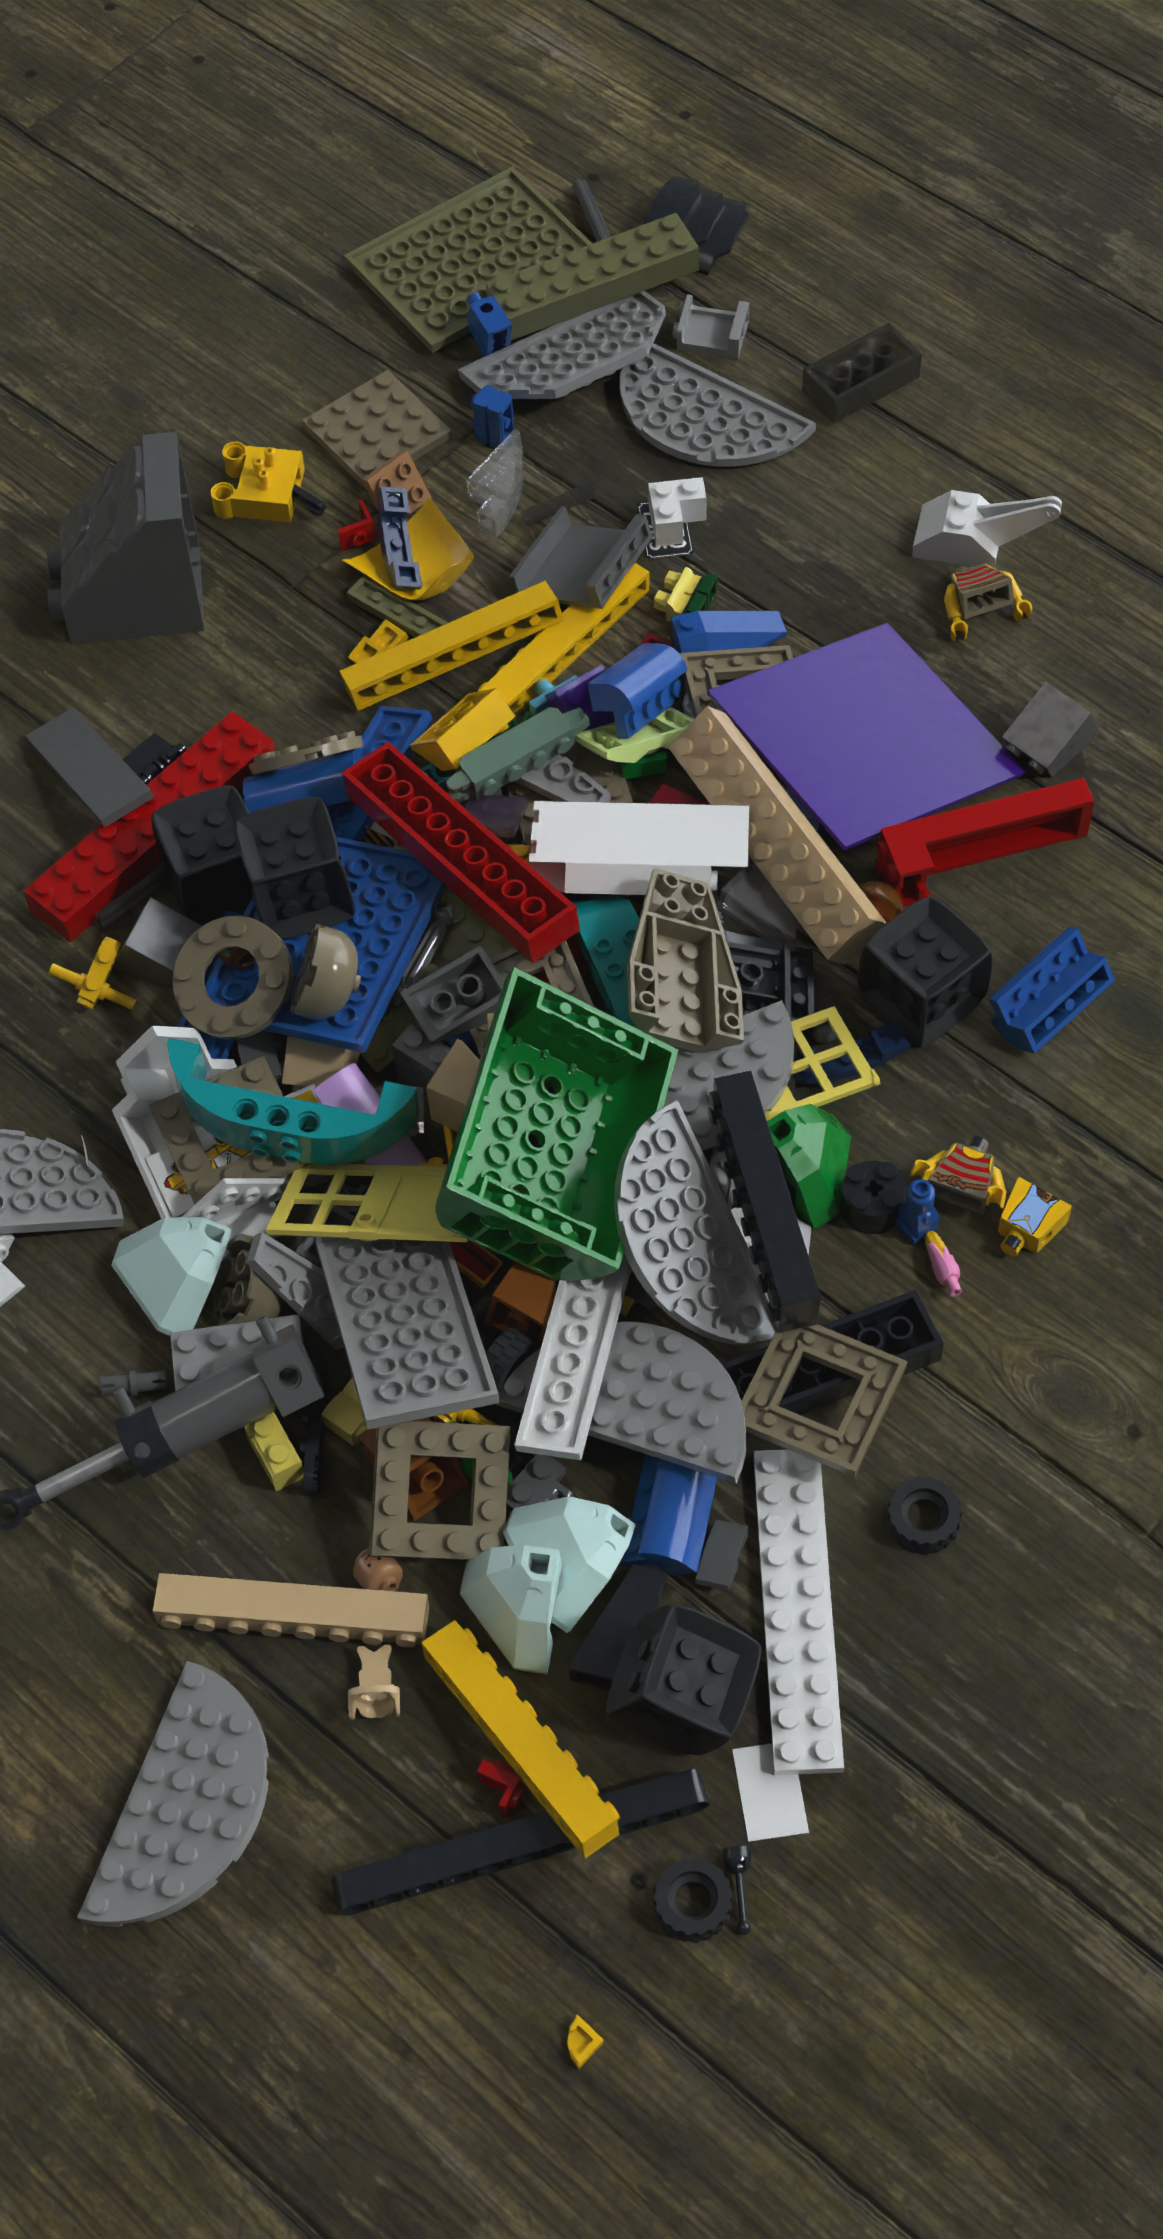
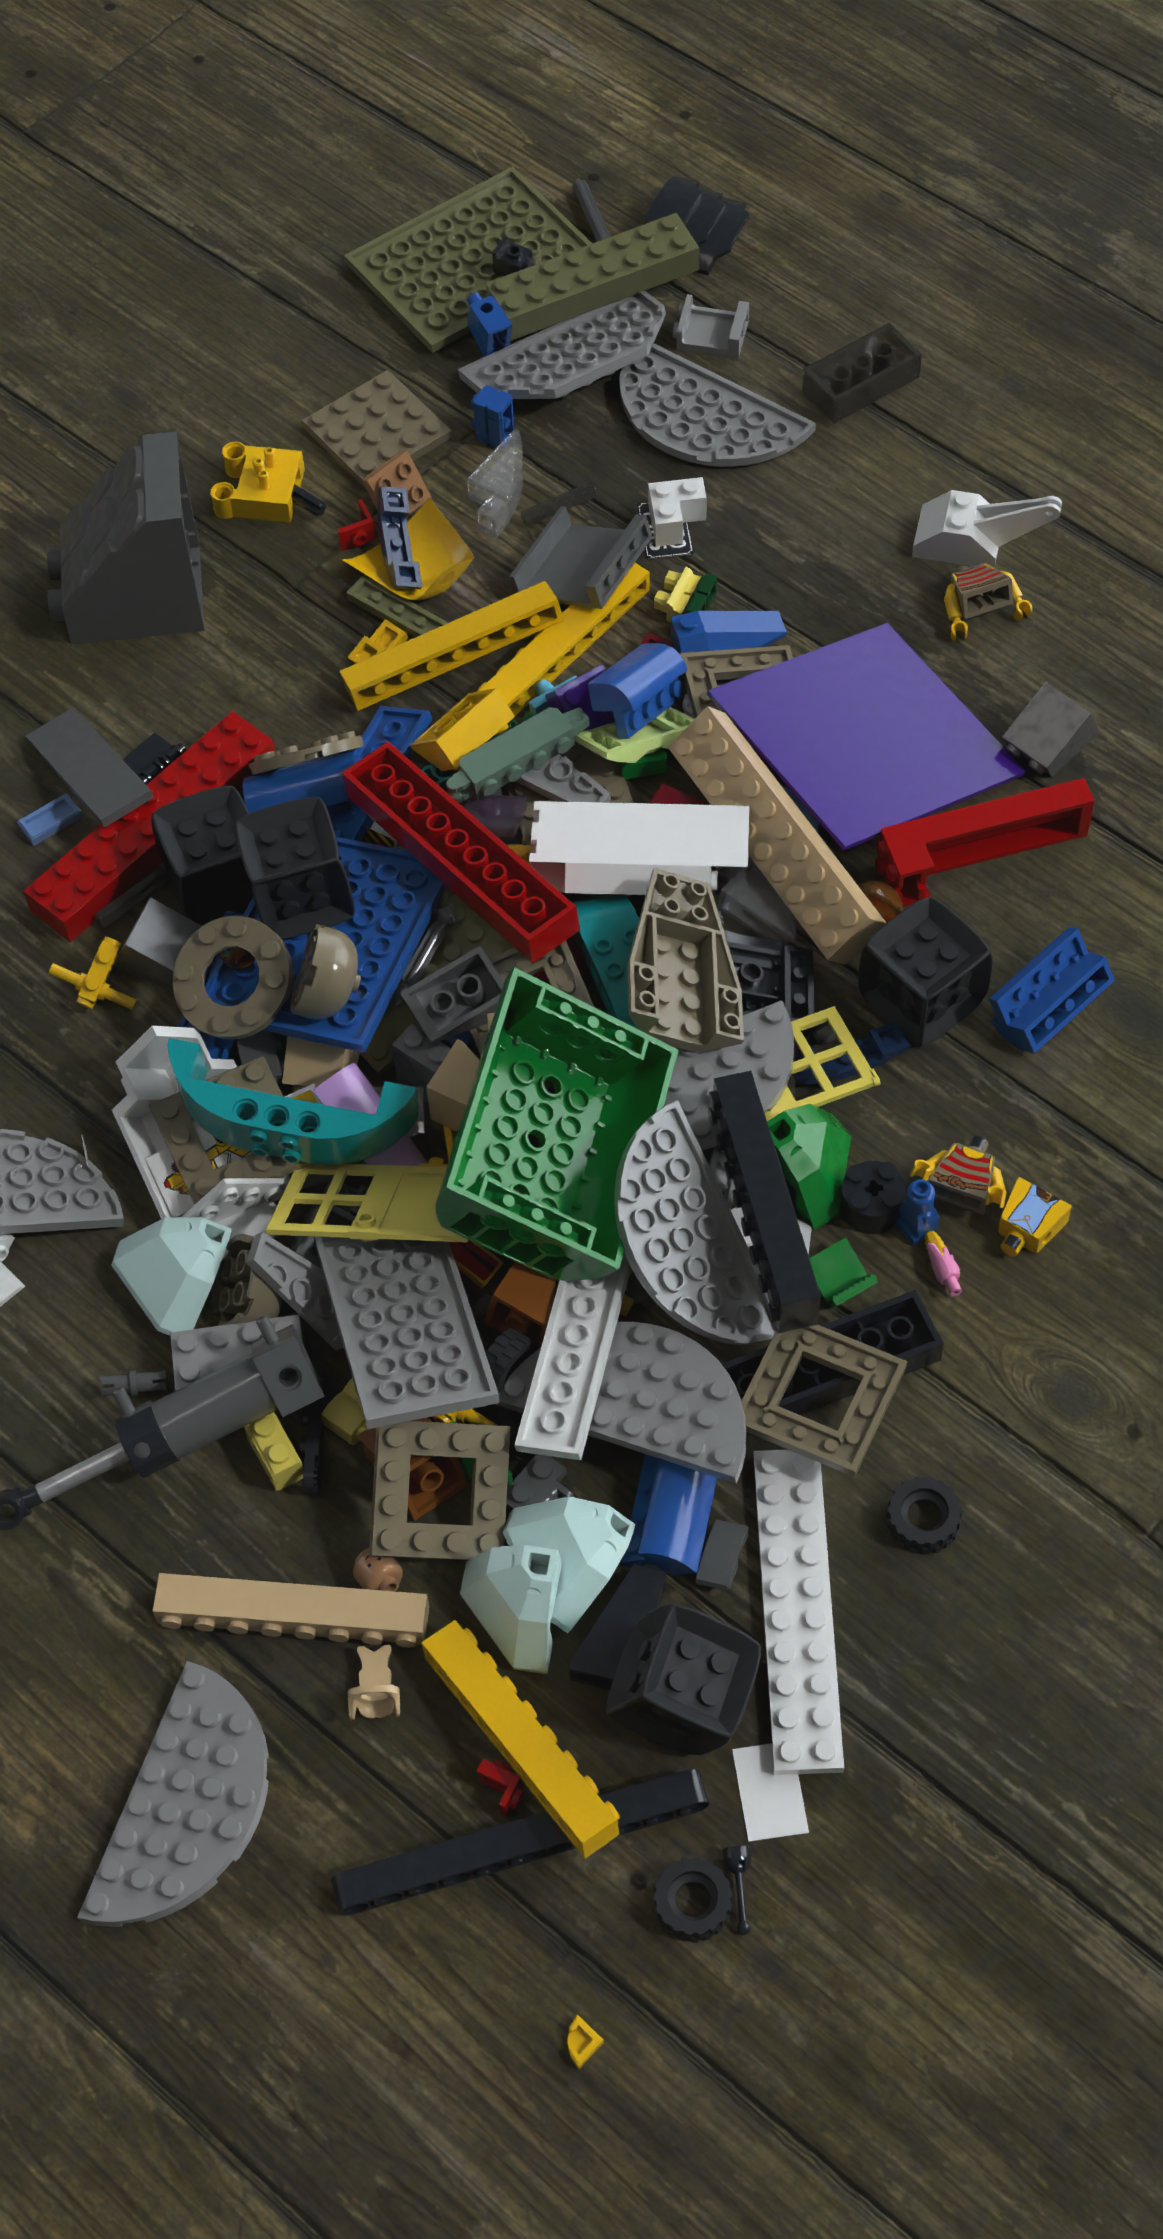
(50, 819): none -> medium blue tile
(511, 257): none -> black brick
(840, 1273): none -> green piece

